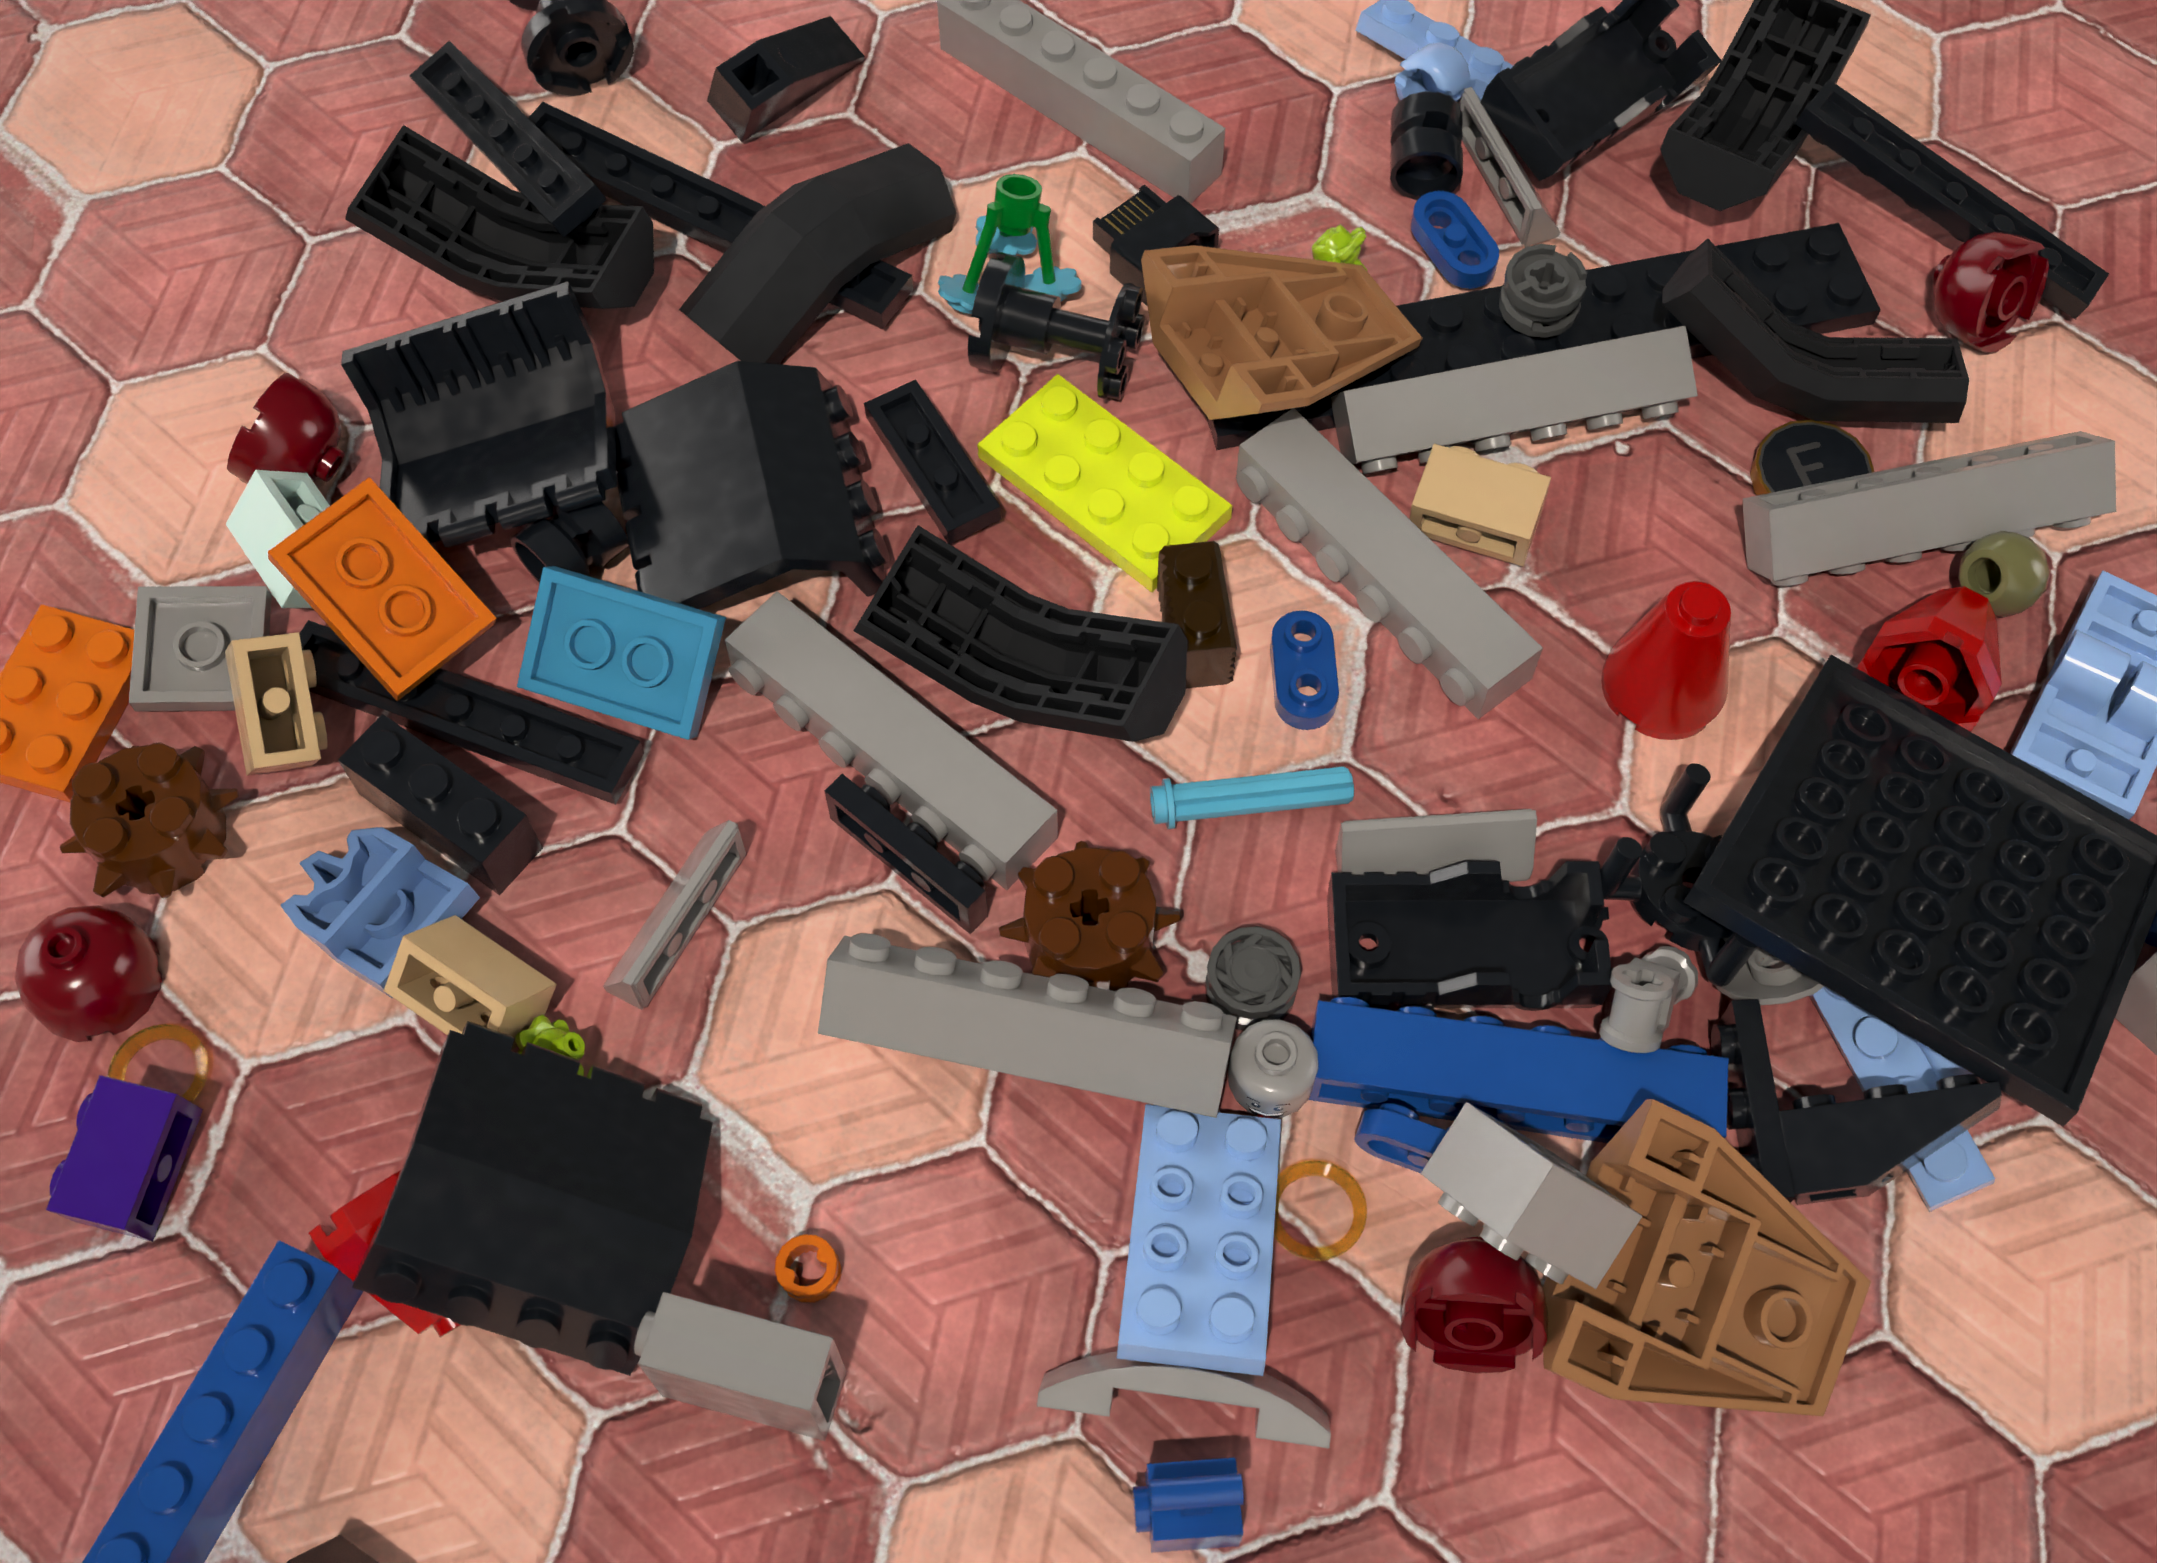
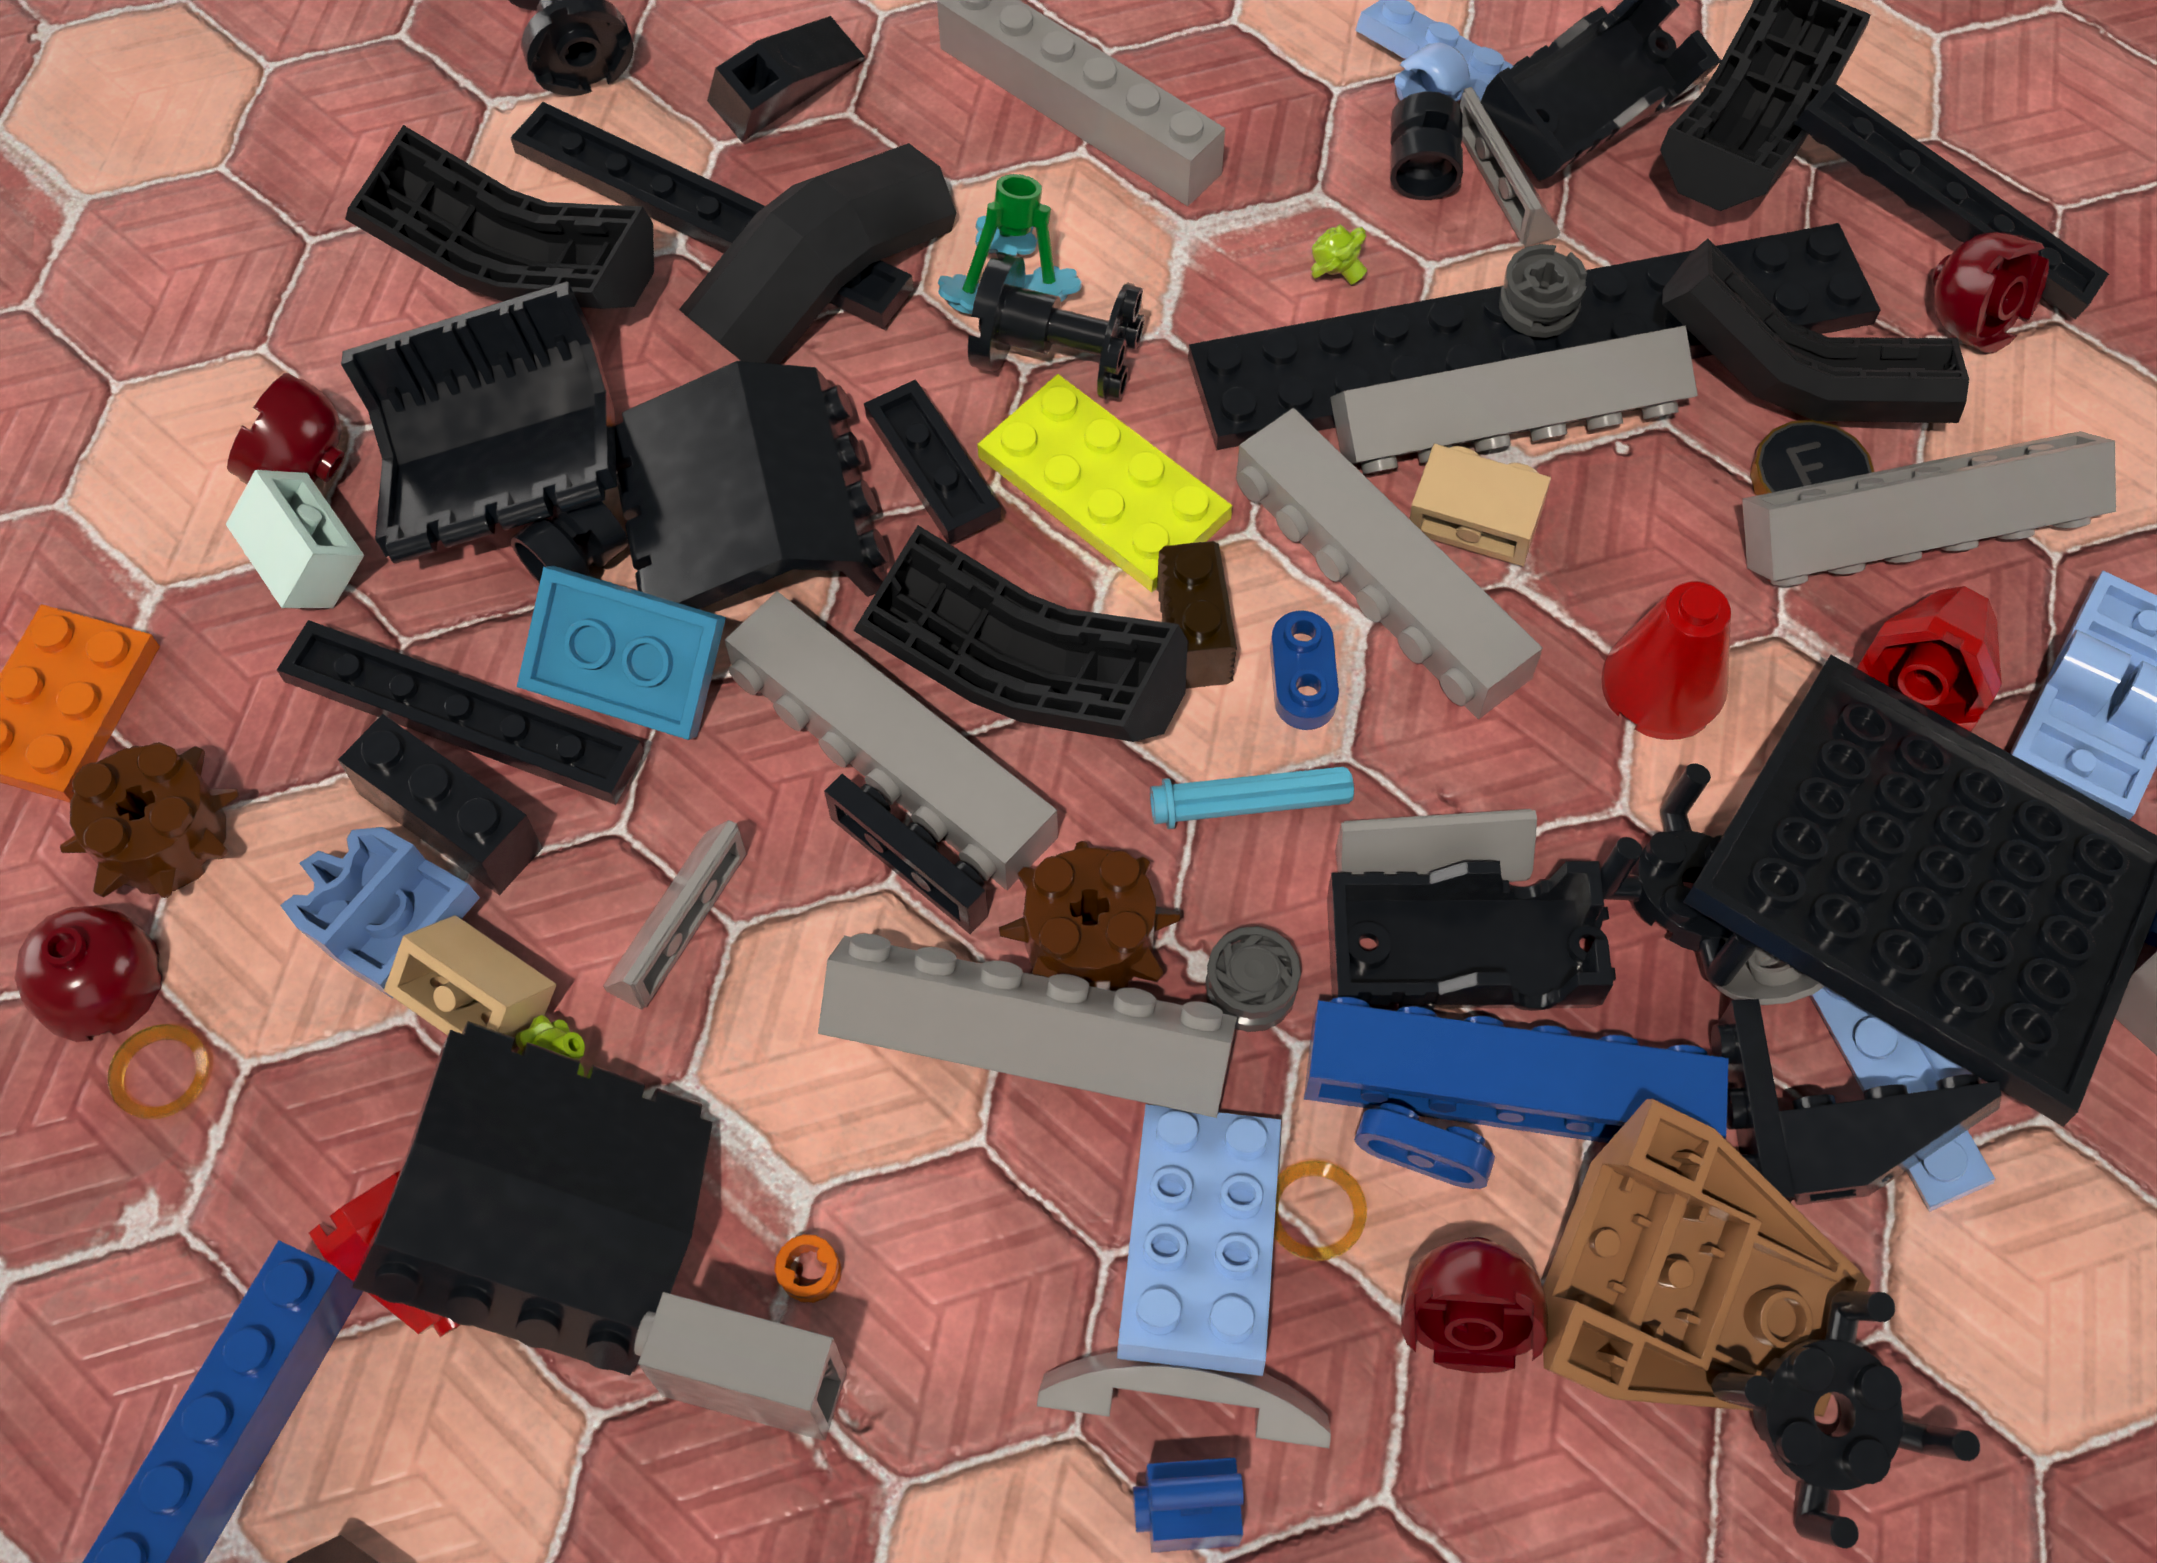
(124, 1158): dark purple brick -> none
(184, 640): light grey plate -> none
(274, 703): tan brick -> none
(382, 588): orange plate -> none
(508, 139): black plate -> none
(1149, 224): black piece -> none
(1267, 327): medium nougat wedge -> none
(1272, 1068): light grey head -> none
(1463, 247): blue plate -> none
(1528, 1199): light grey brick -> none
(1646, 998): light grey connector -> none
(1869, 1424): none -> black plate
(2008, 569): olive piece -> none

